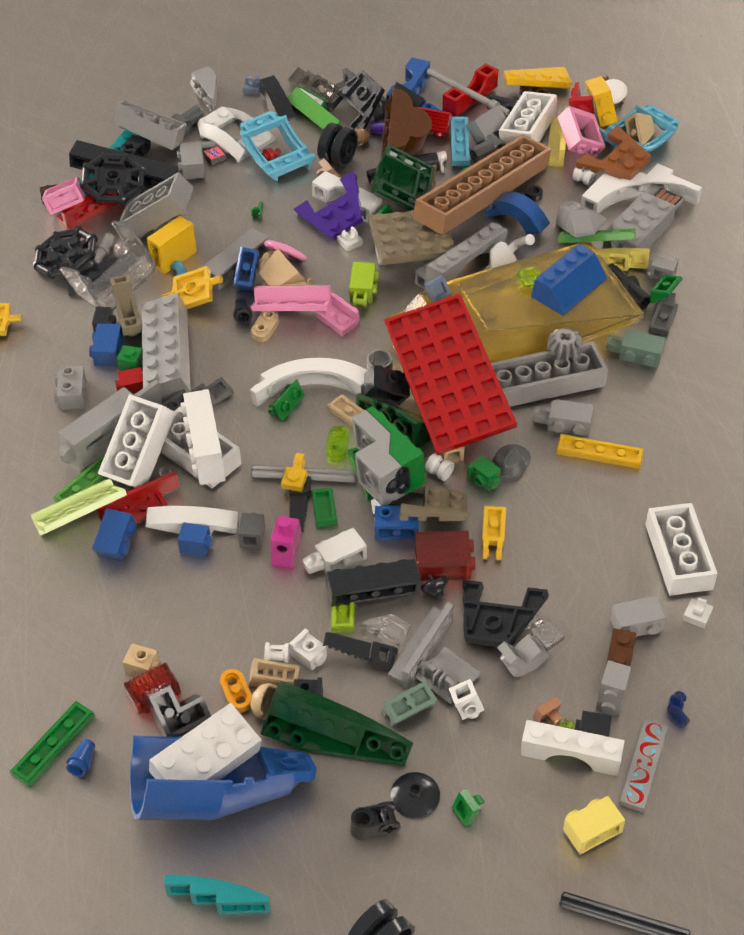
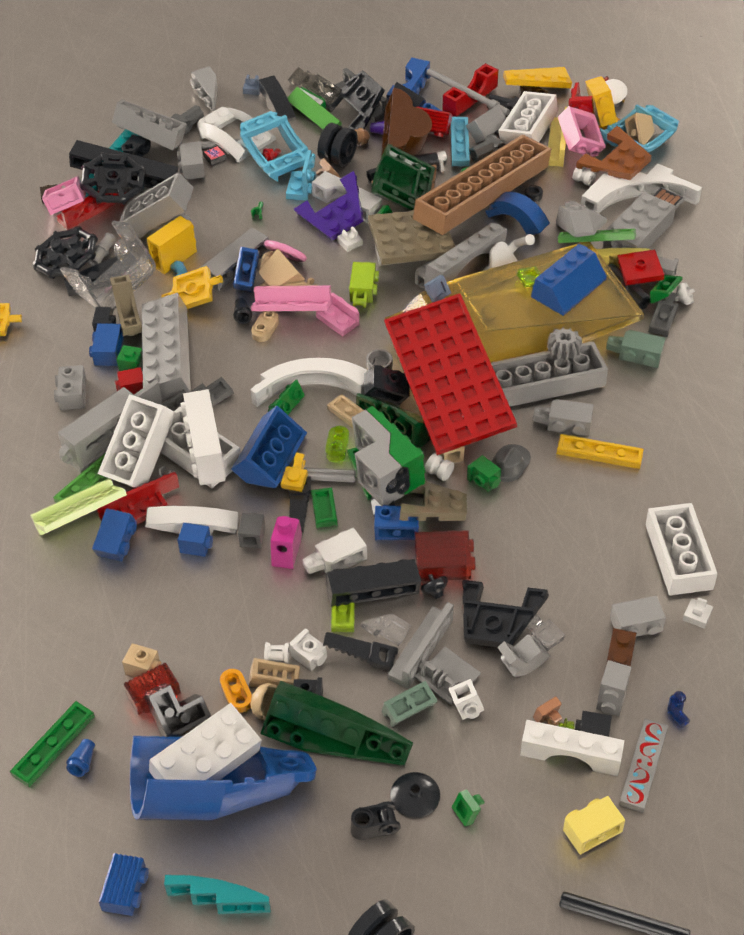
(123, 884): none -> blue brick
(269, 449): none -> blue slope
(301, 181): none -> medium azure bracket
(493, 530): yellow hinge -> none
(640, 267): none -> red plate
(684, 294): none -> white piece

